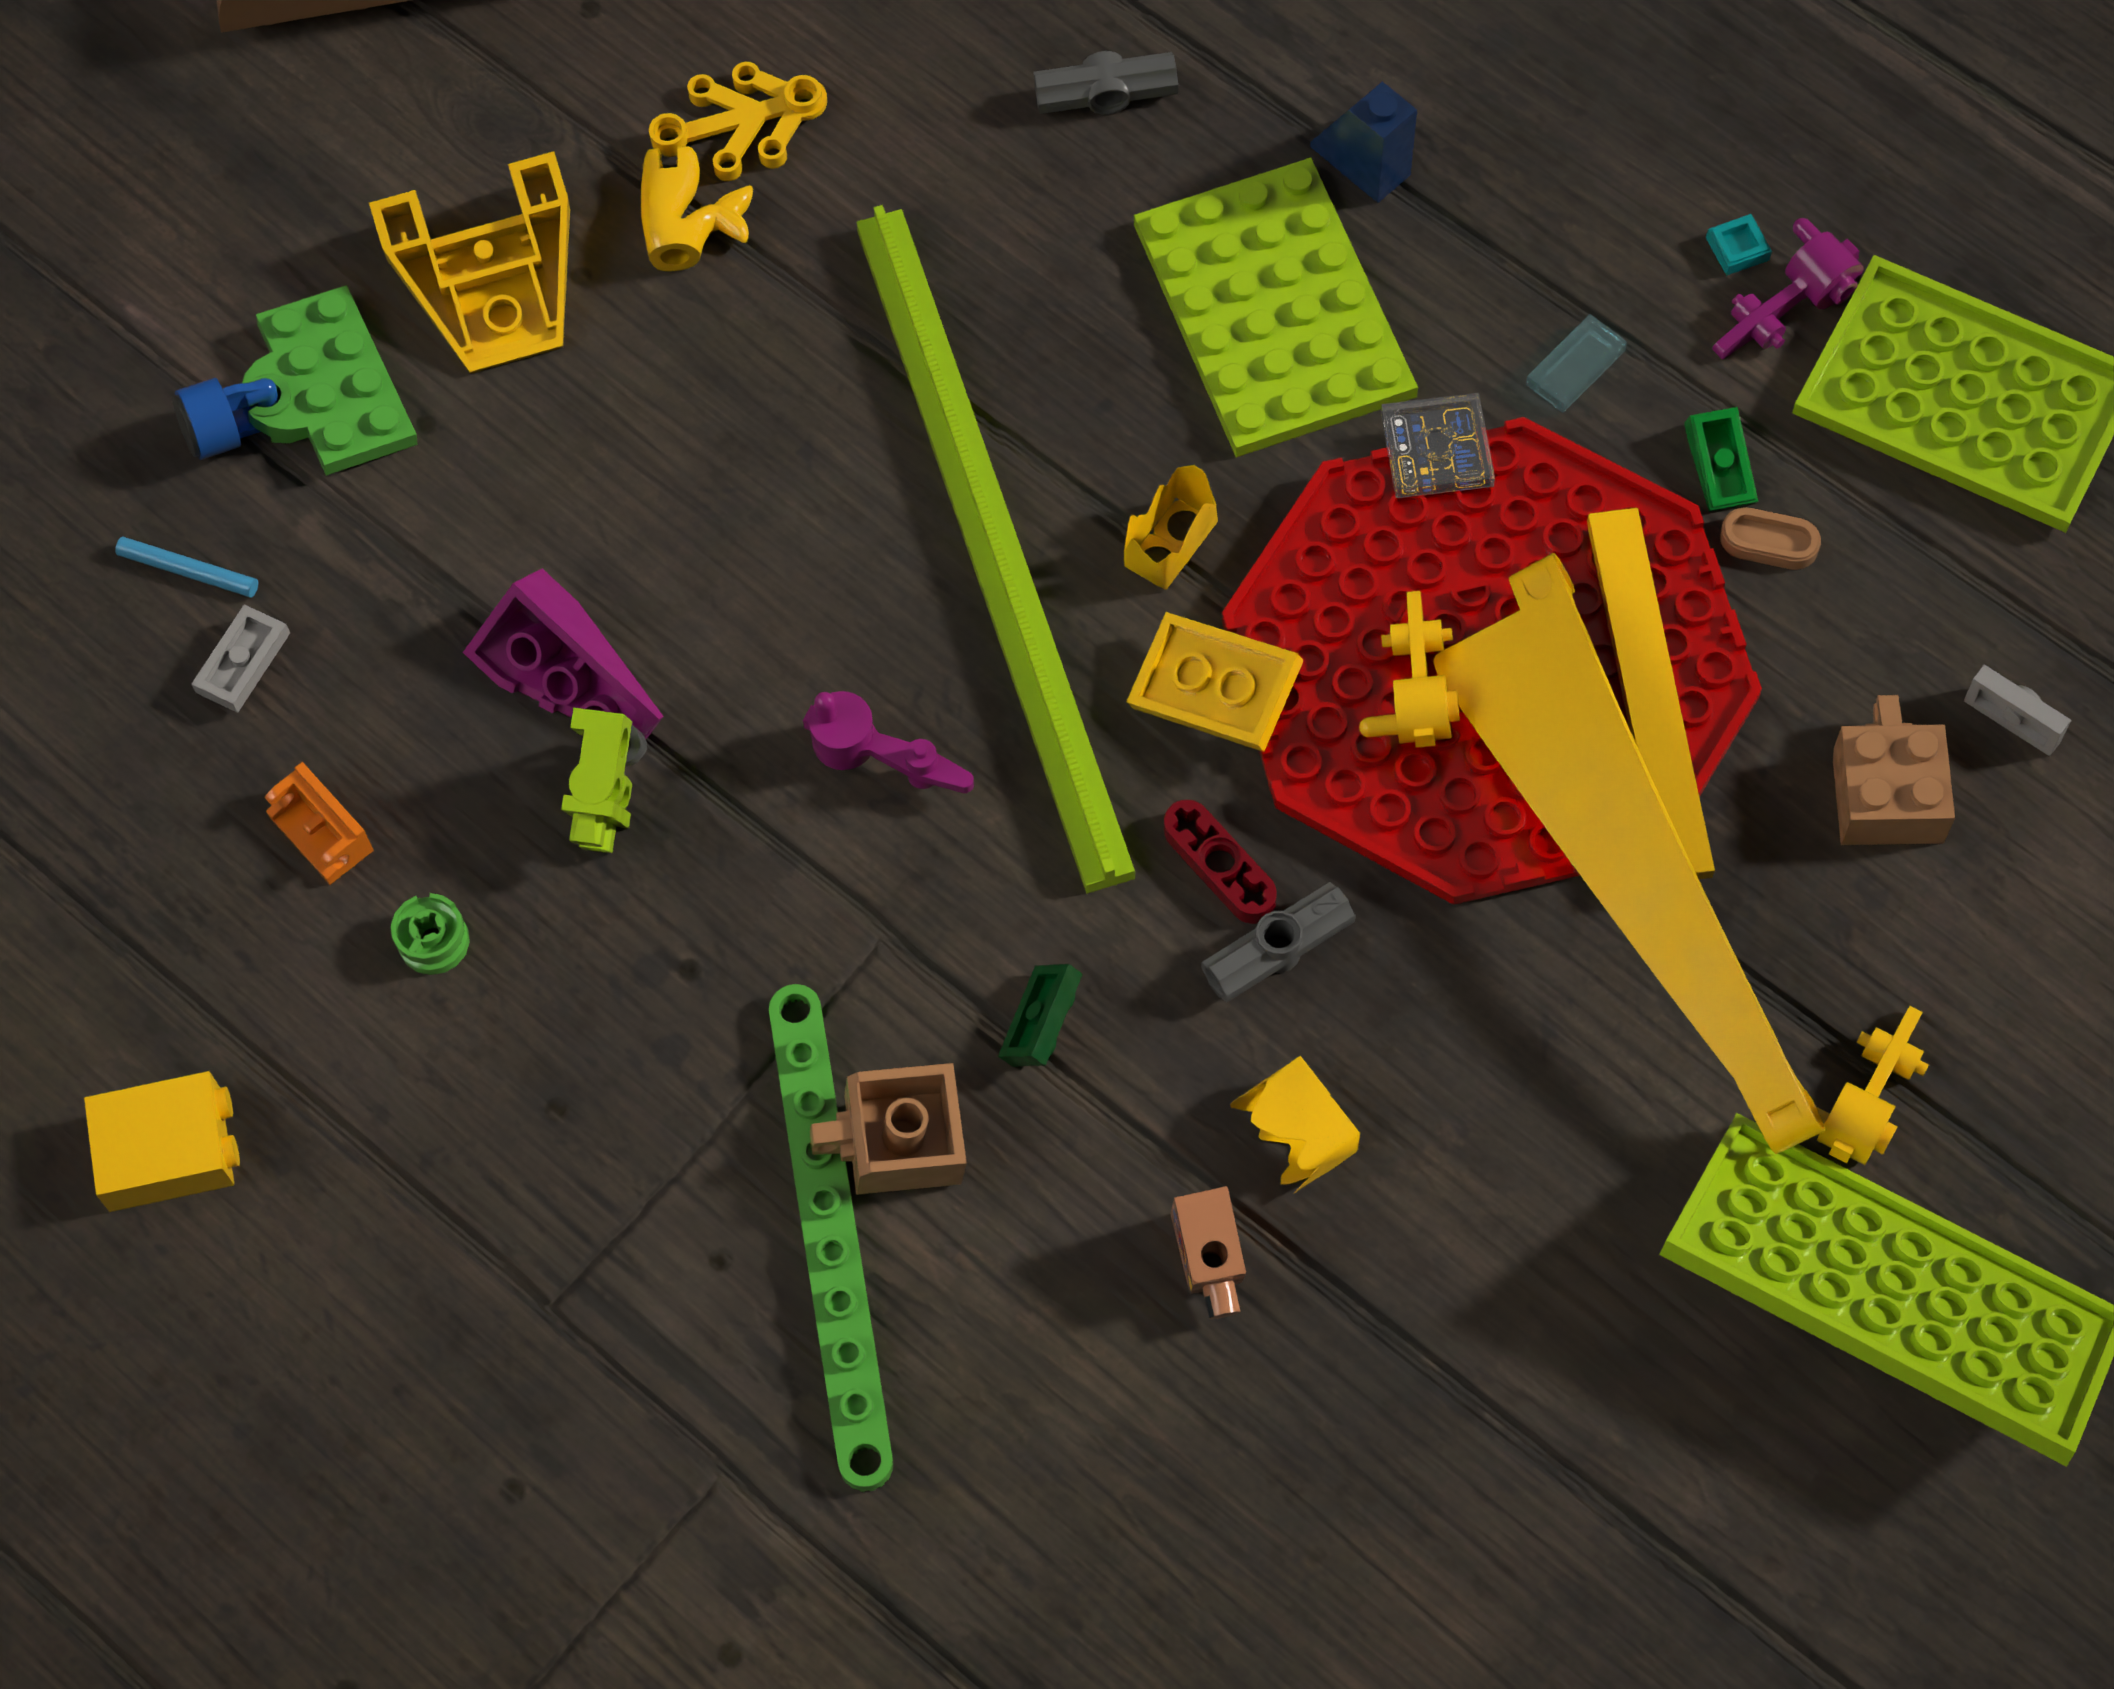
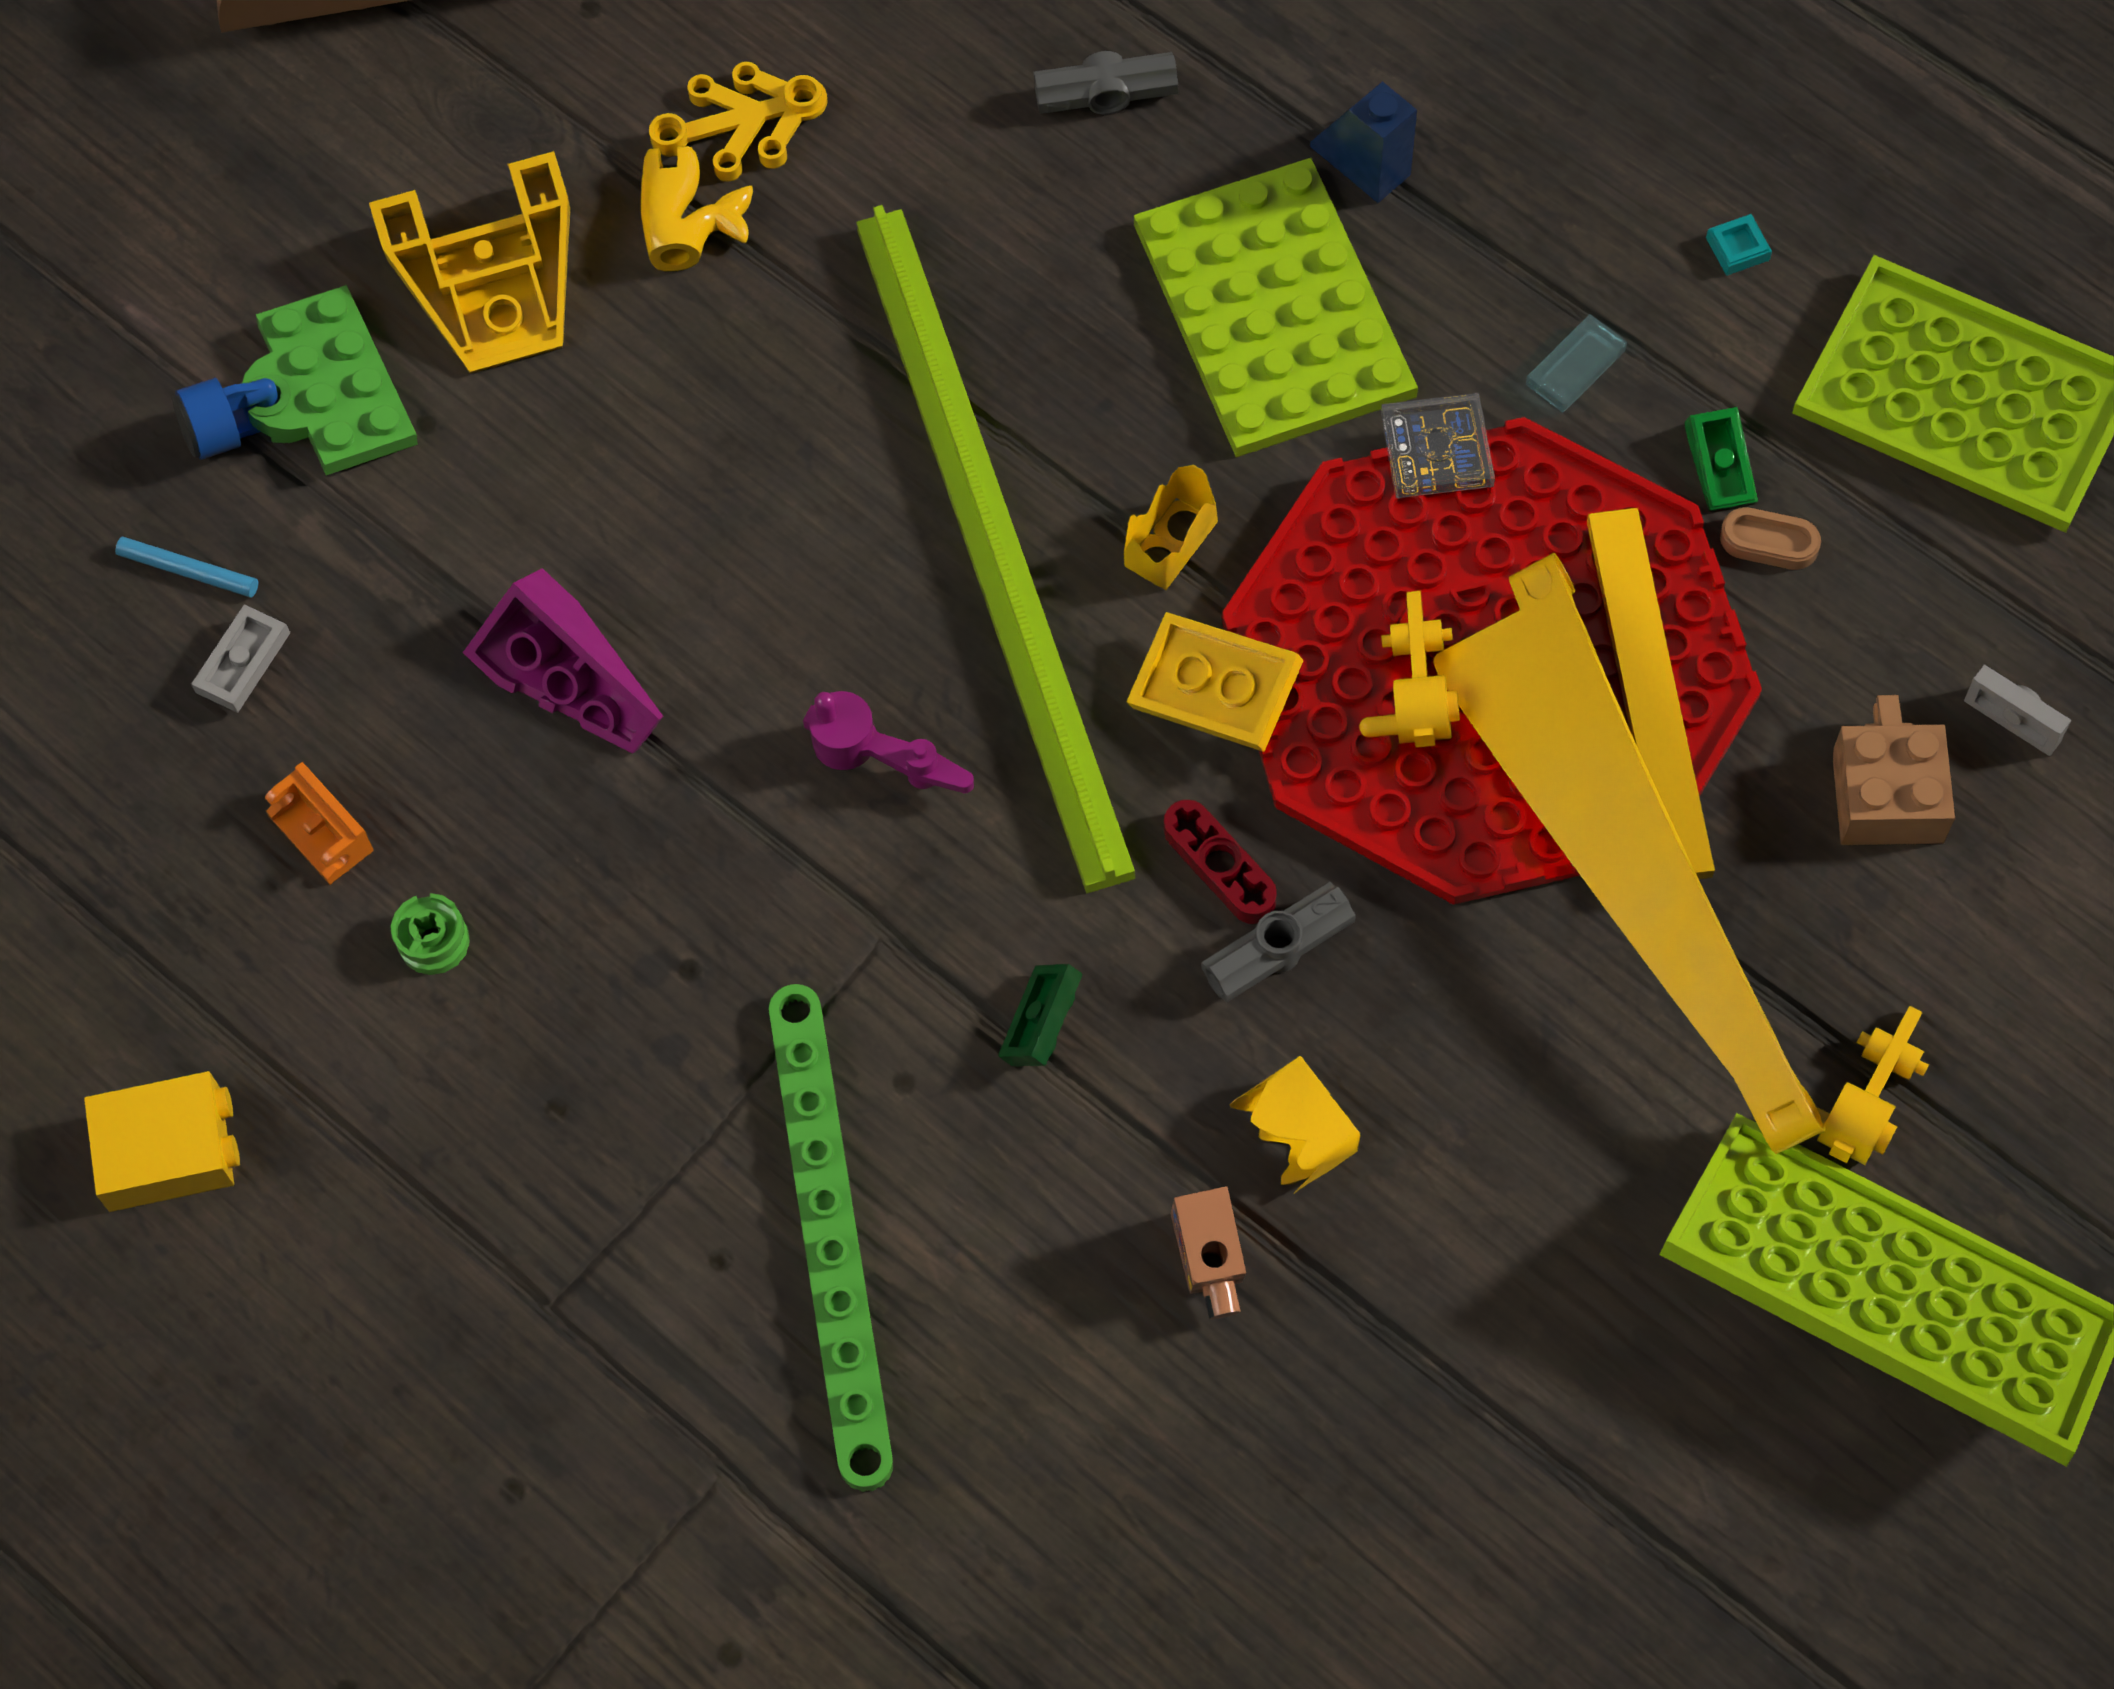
(599, 780): lime hips -> none
(898, 1129): medium nougat hinge -> none
(1819, 271): magenta piece -> none

